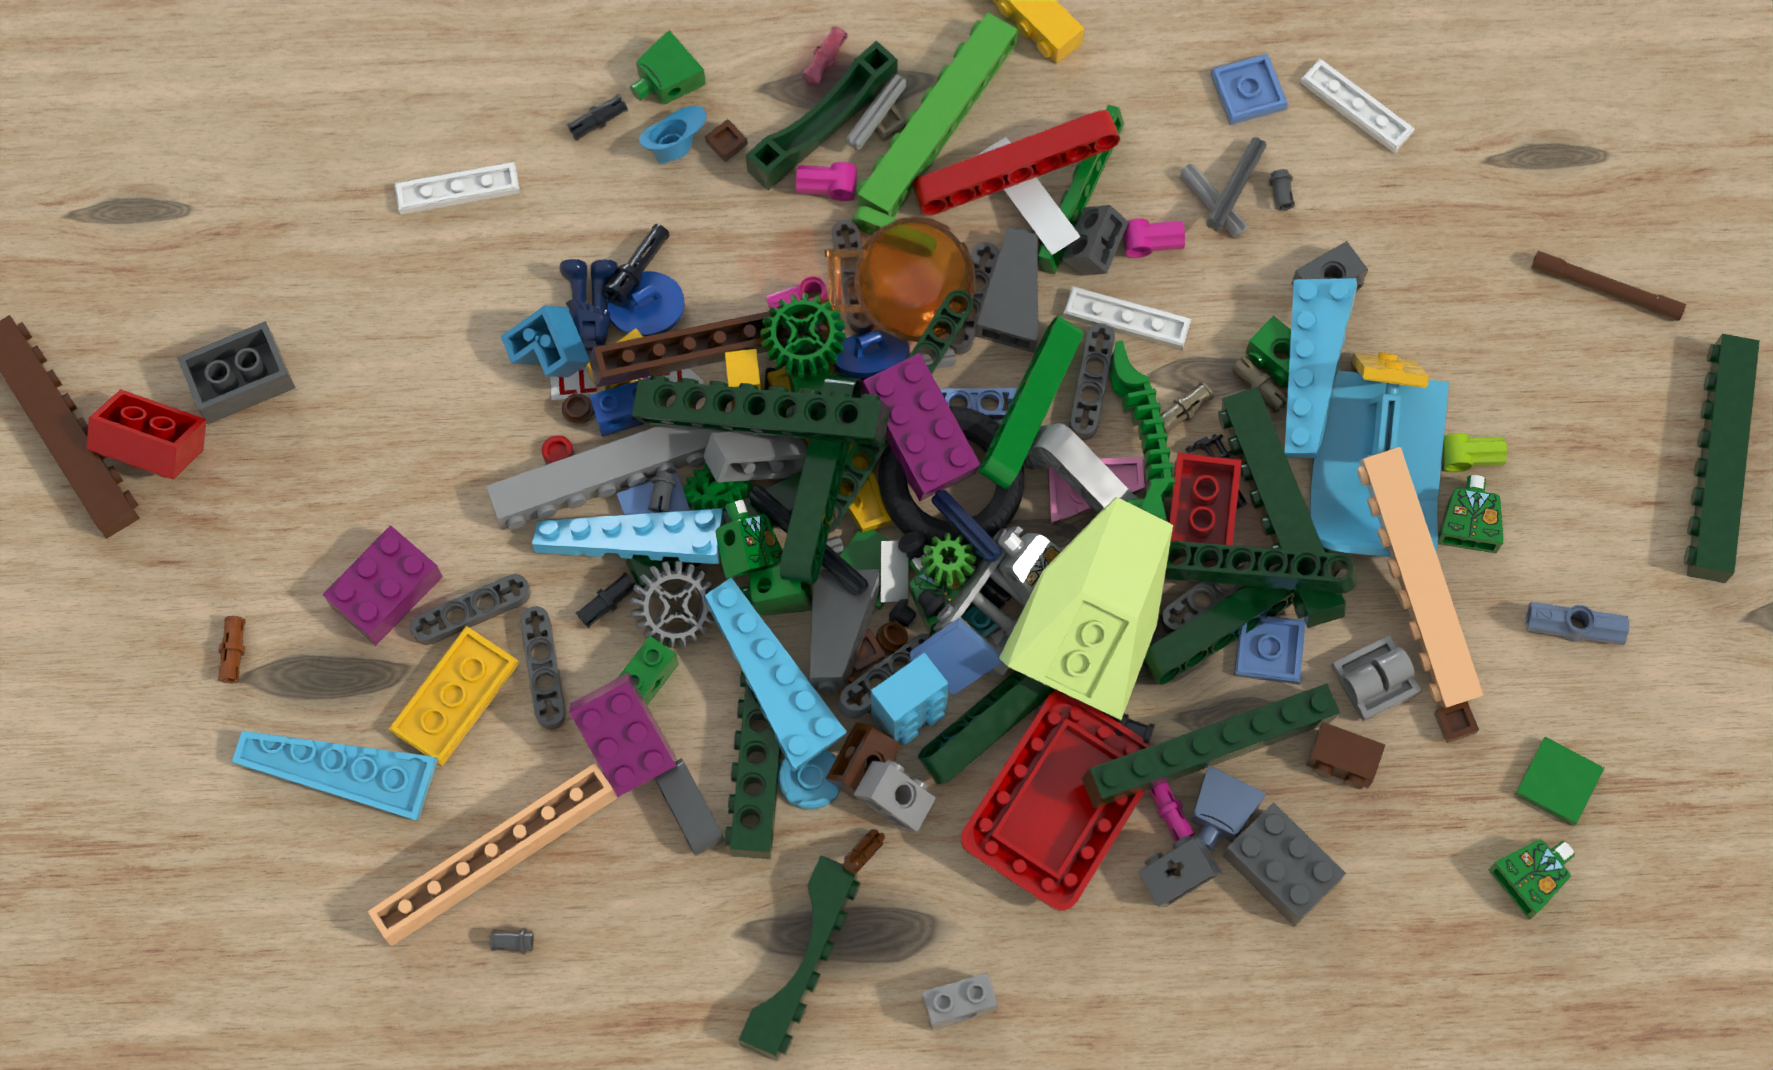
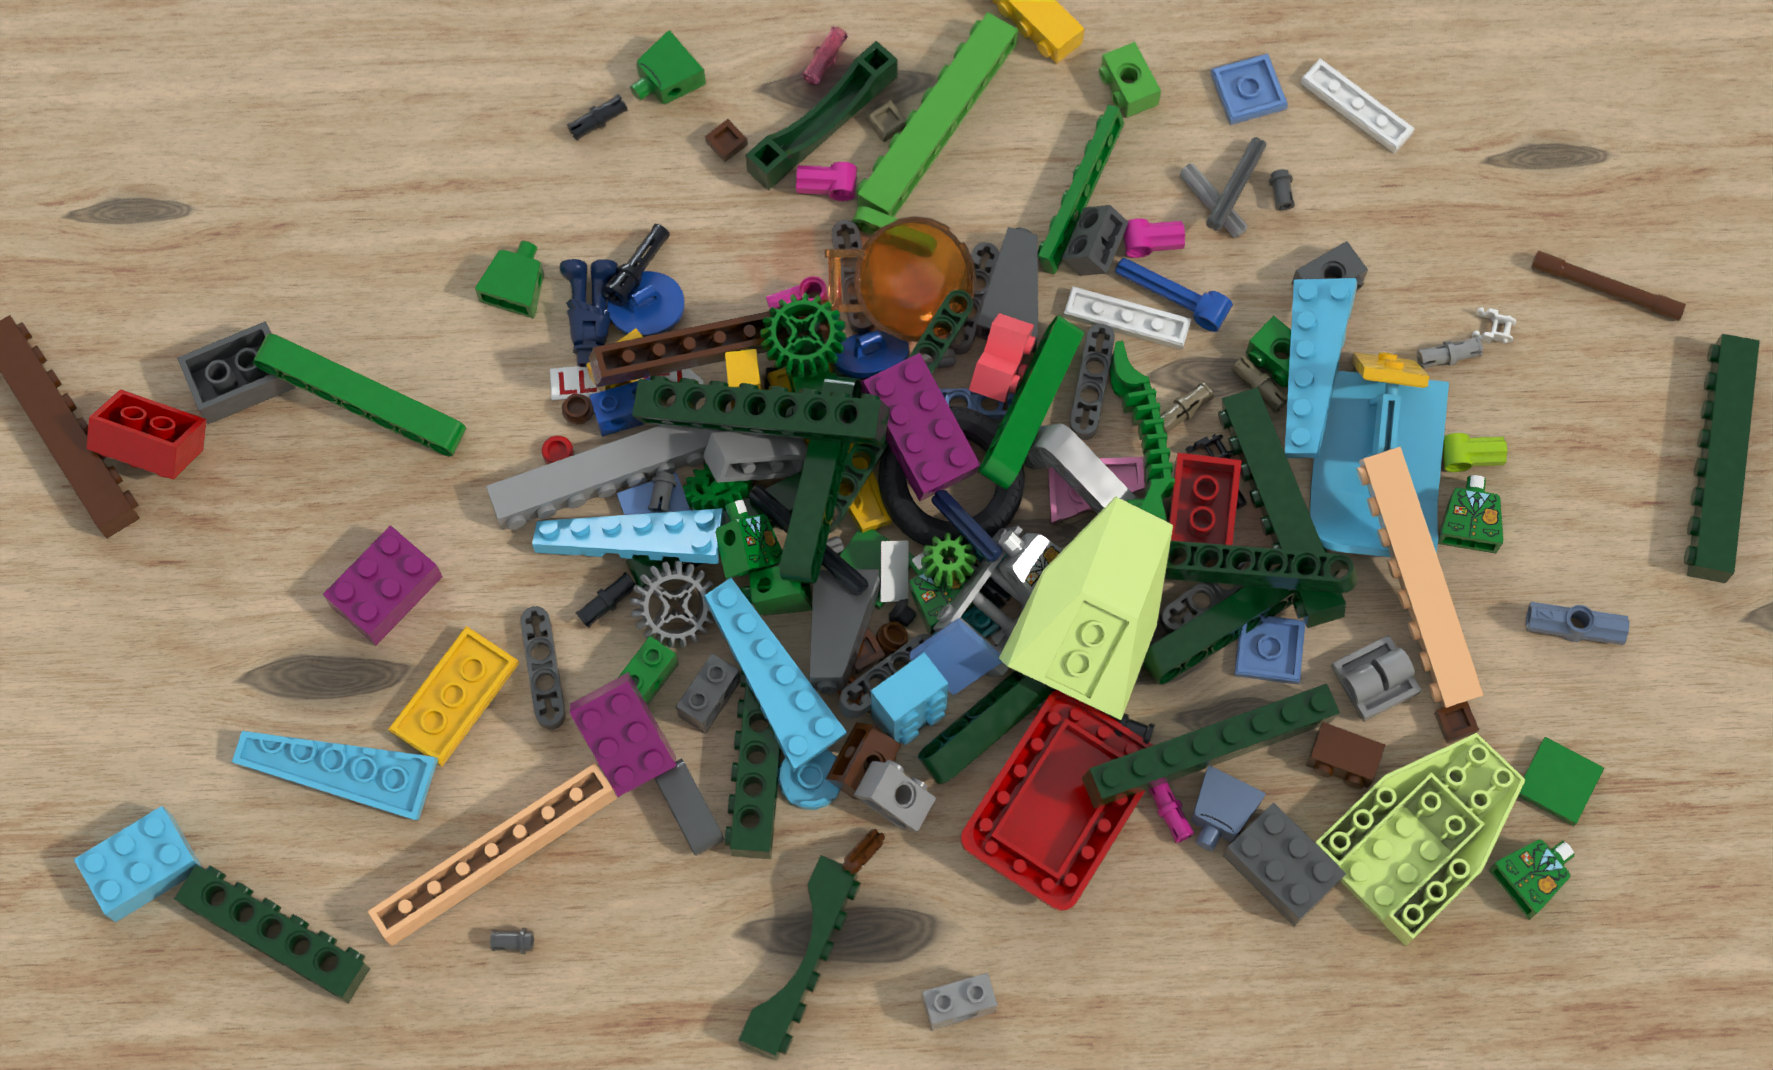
(137, 864): none -> medium azure brick
(197, 897): none -> dark green brick
(231, 649): dark orange pin -> none
(359, 395): none -> green beam
(457, 188): white tile -> none
(468, 604): dark grey beam -> none
(513, 281): none -> green torso
(547, 338): dark azure brick -> none
(674, 134): dark azure piece -> none
(708, 693): none -> dark grey brick
(876, 112): light grey axle -> none
(912, 544): black piece -> none
(931, 602): black piece -> none
(1001, 363): none -> coral brick
(1016, 162): red beam -> none
(1040, 211): white sticker -> none
(1129, 64): none -> bright green brick
(1197, 870): dark grey brick -> none
(1208, 308): none -> blue axle
(1424, 833): none -> yellowish green wedge
(1449, 352): none -> light grey pin
(1496, 318): none -> white piece

